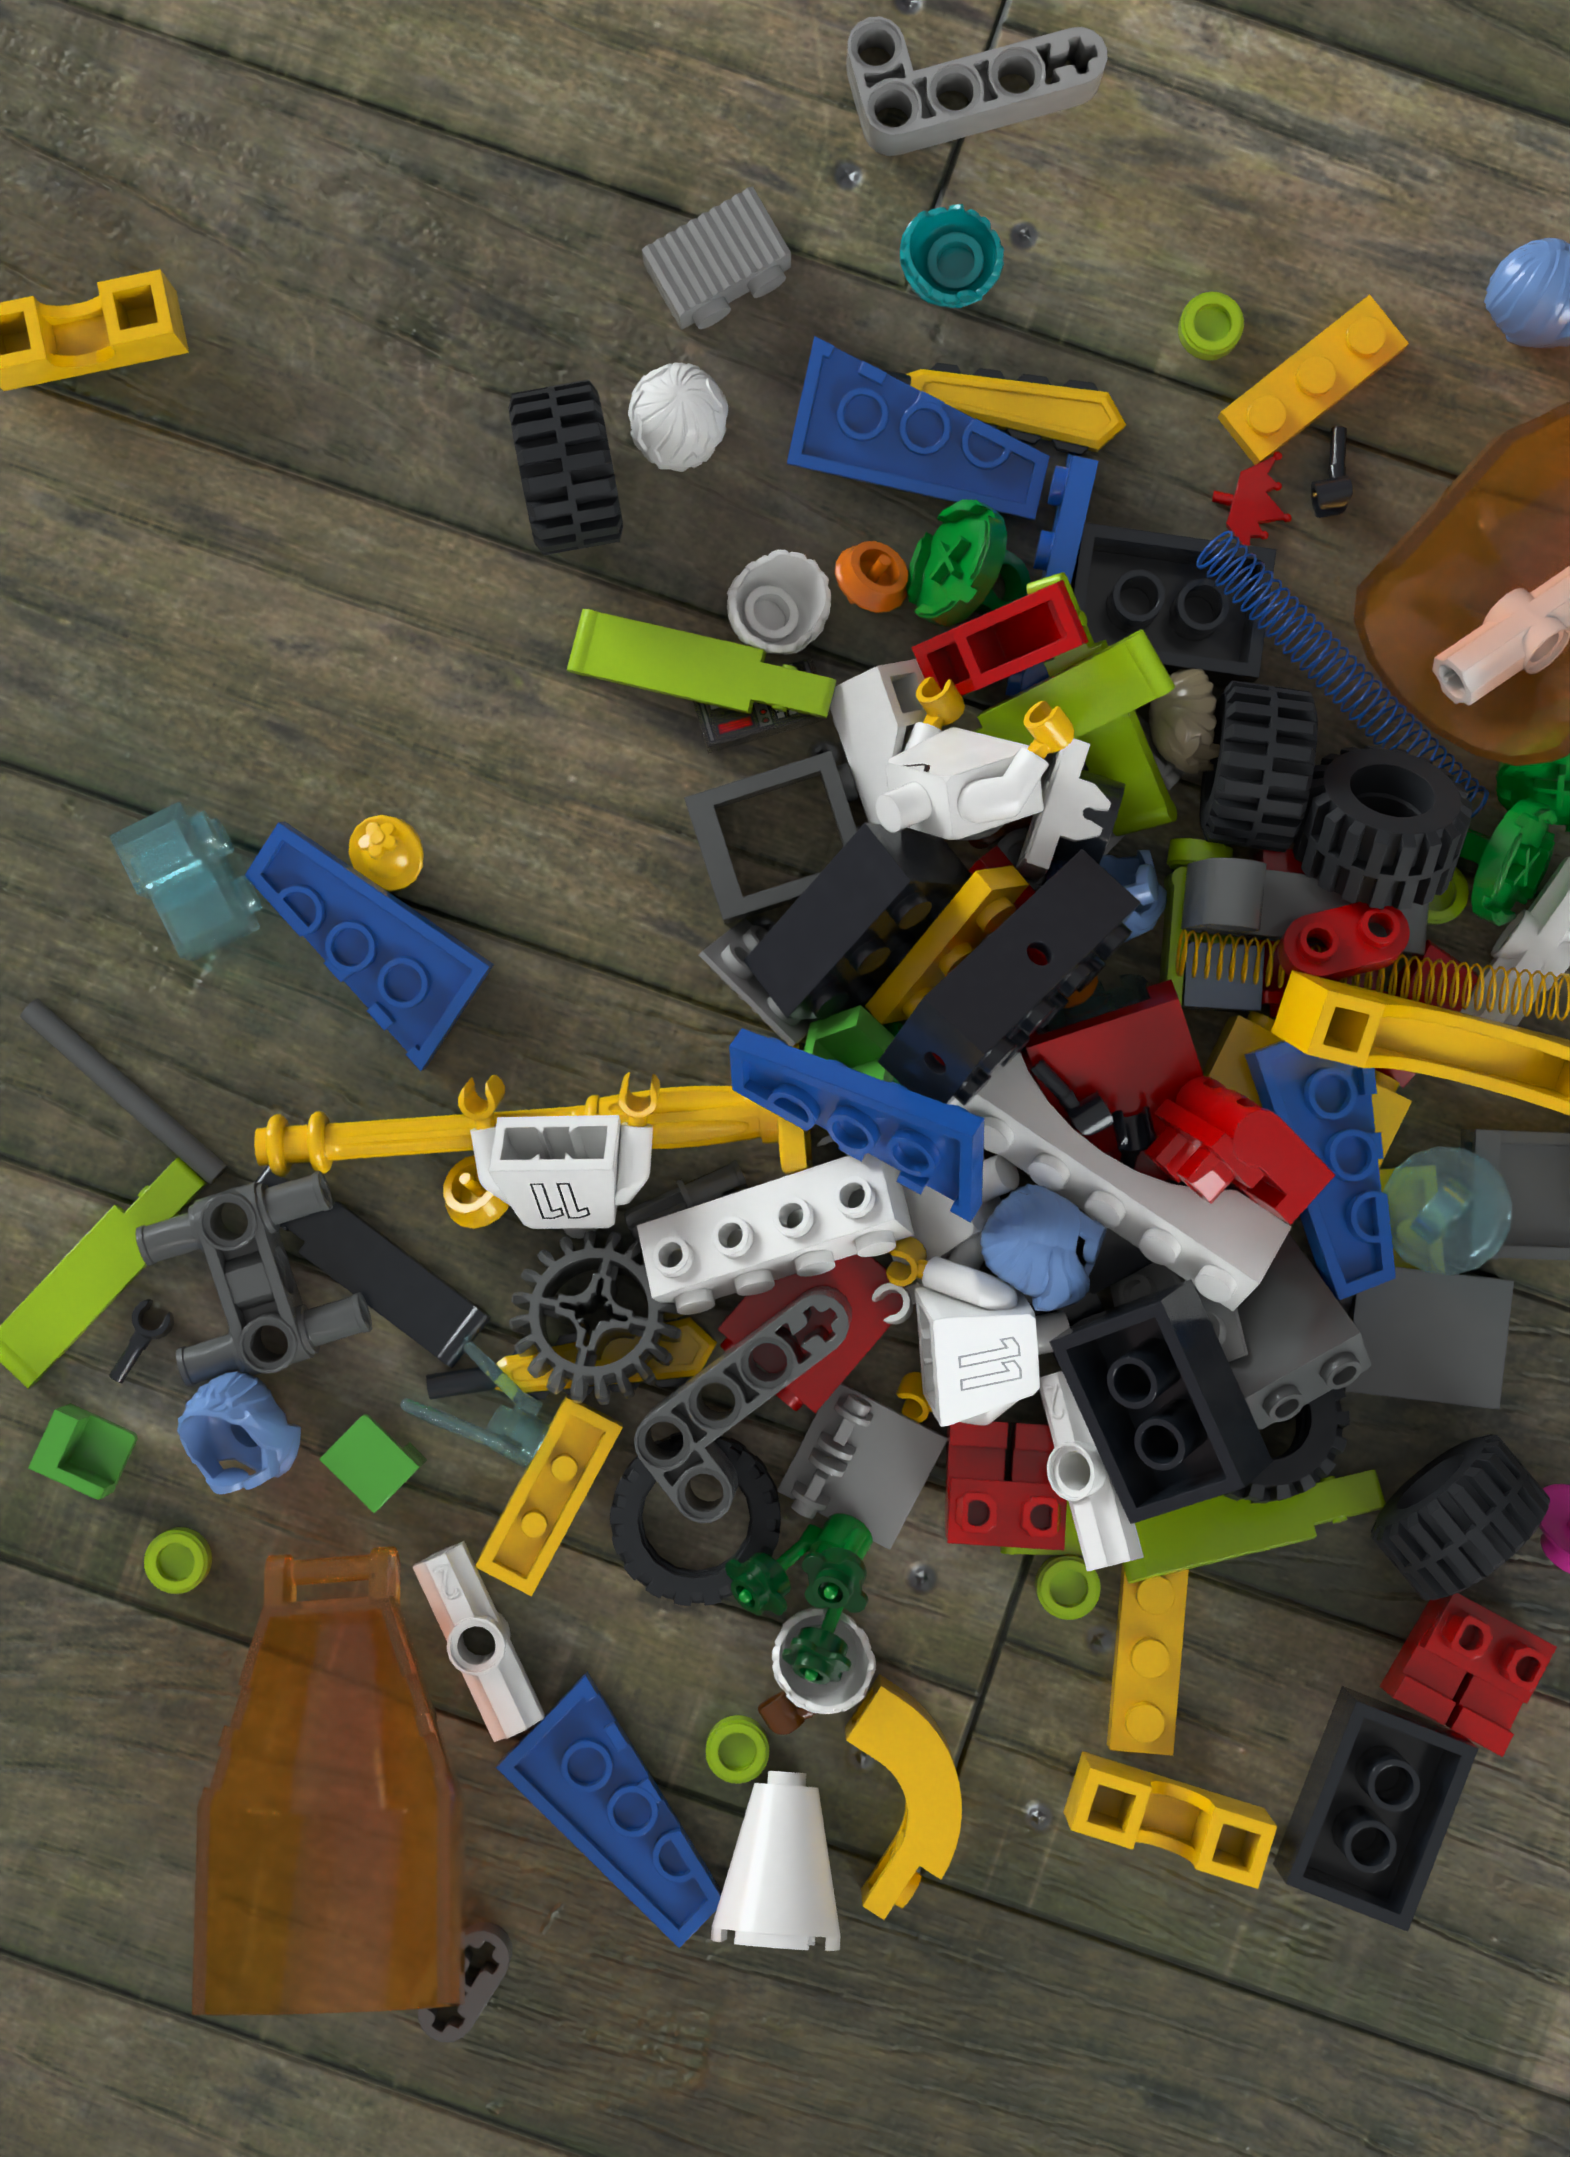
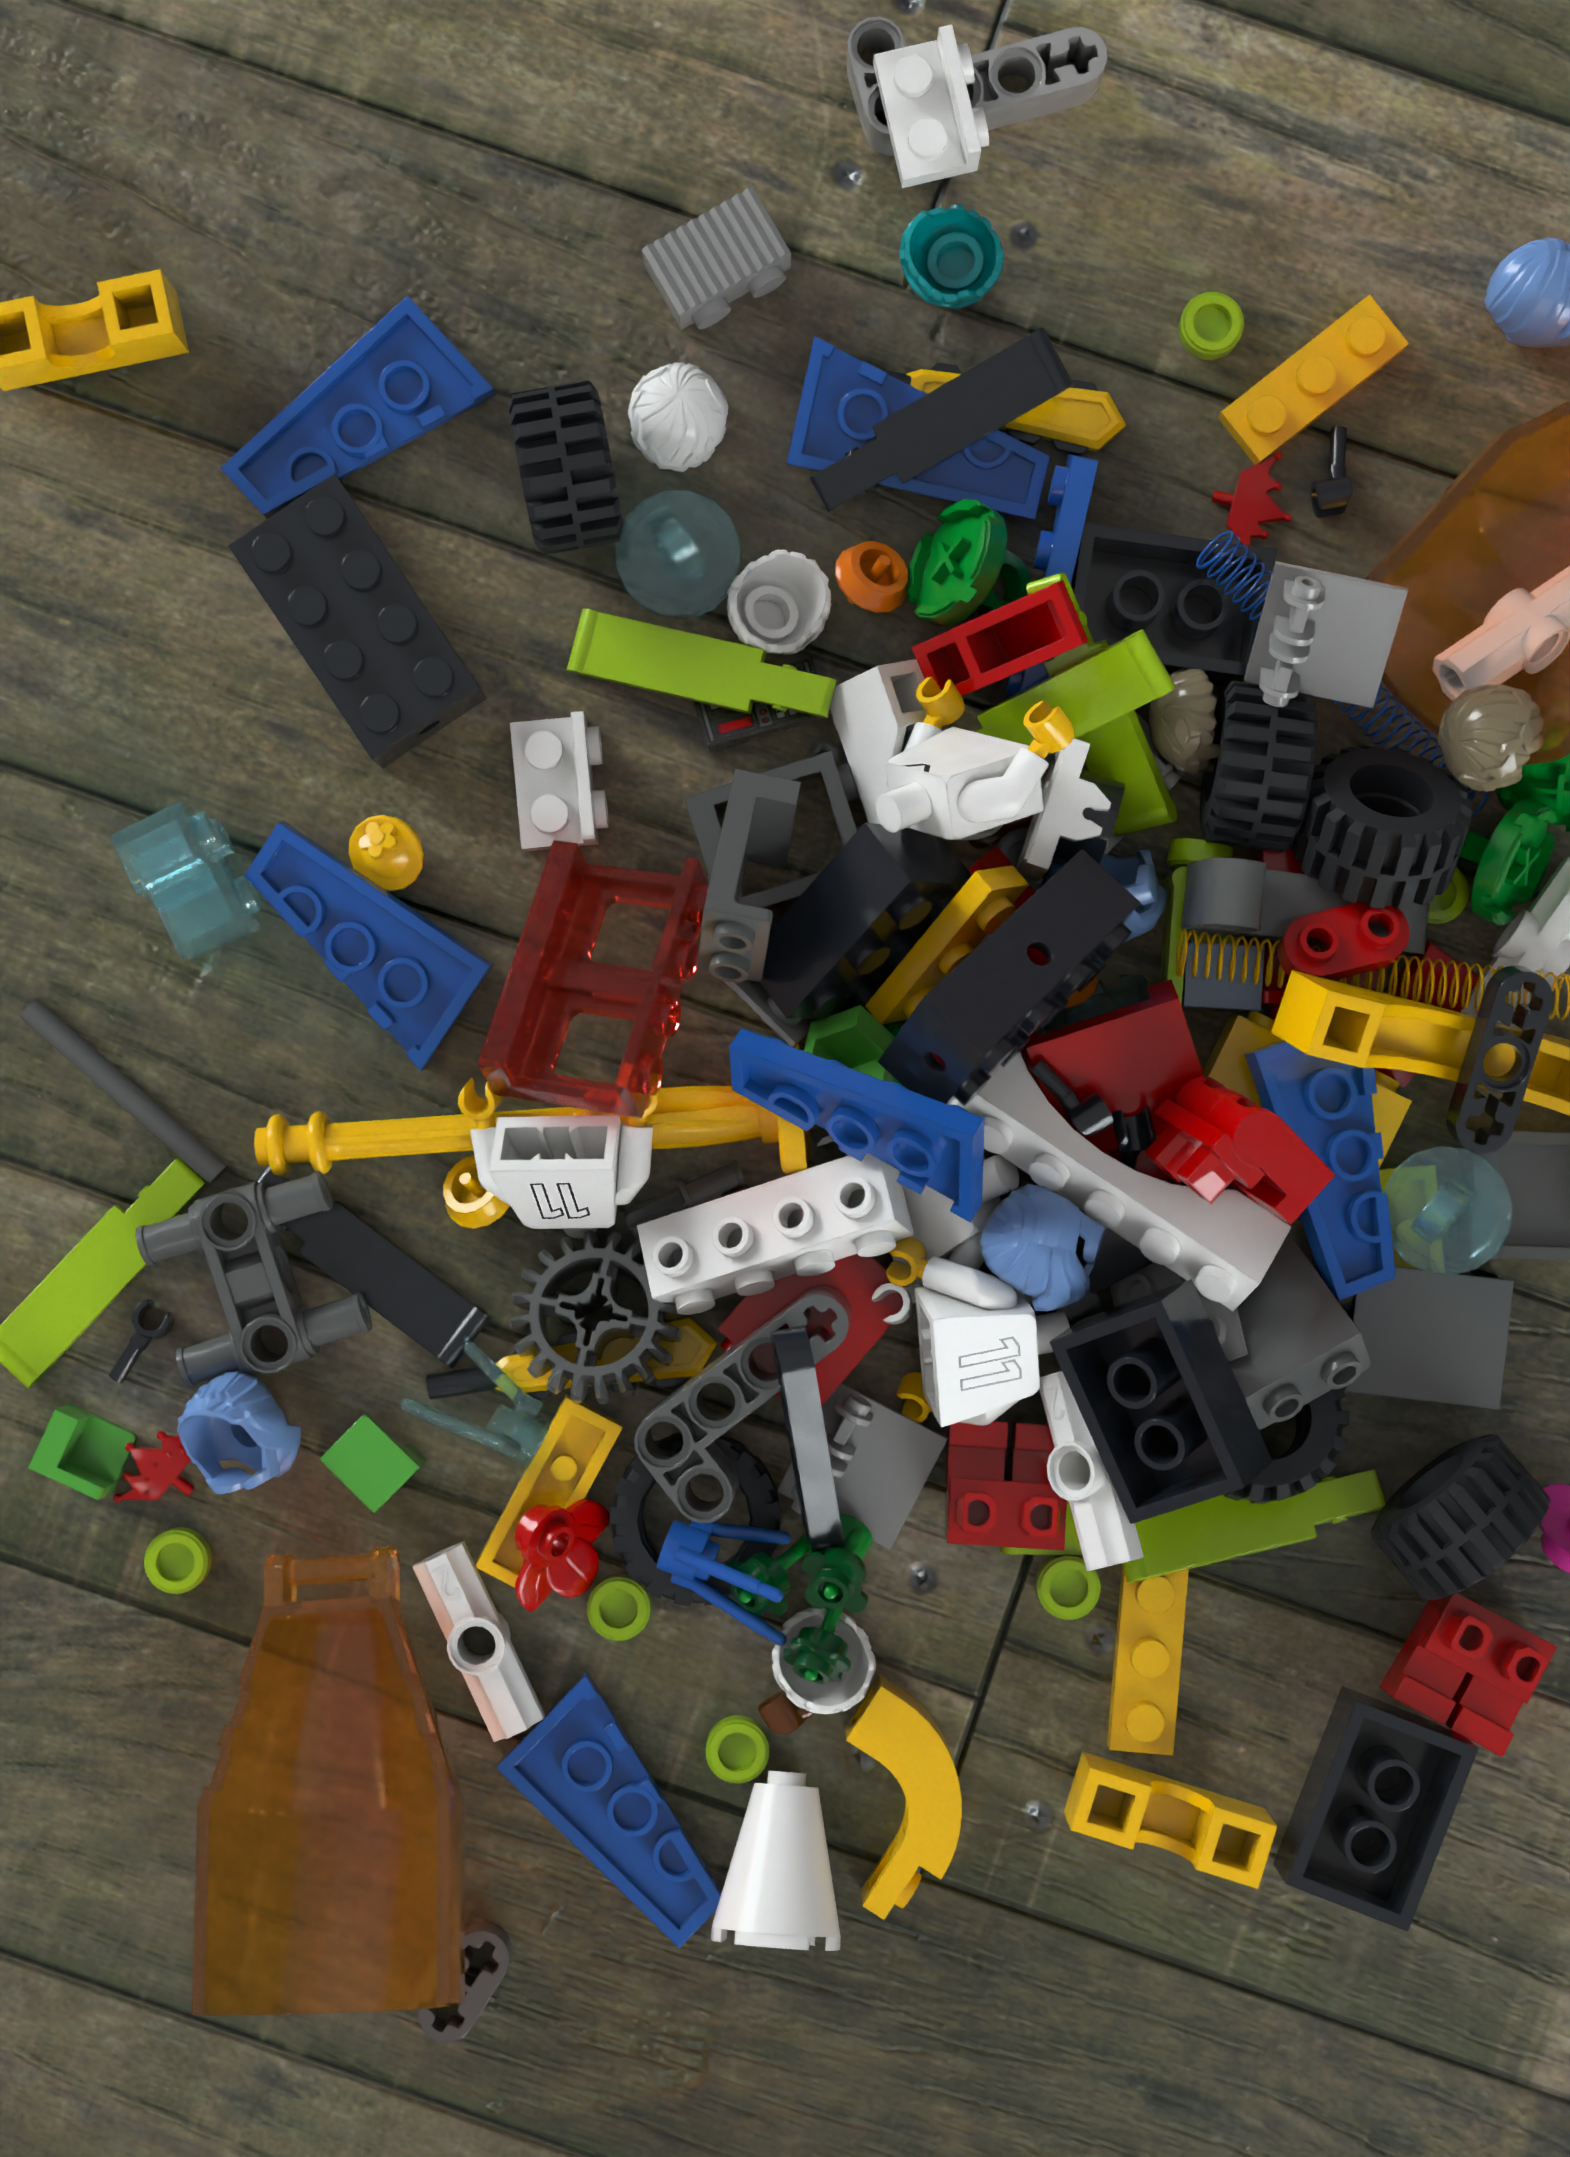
(157, 1470): none -> red piece
(357, 621): none -> black brick
(364, 406): none -> blue wing
(556, 781): none -> white bracket
(558, 980): none -> clear red window
(558, 1550): none -> red plate
(619, 1607): none -> lime tile
(678, 554): none -> clear light blue tile
(693, 1556): none -> blue plant
(756, 830): none -> dark grey panel
(807, 1438): none -> beam
(930, 109): none -> white bracket
(949, 419): none -> black piece
(1323, 636): none -> light grey hinge
(1490, 736): none -> dark tan hair
(1532, 1020): none -> black beam

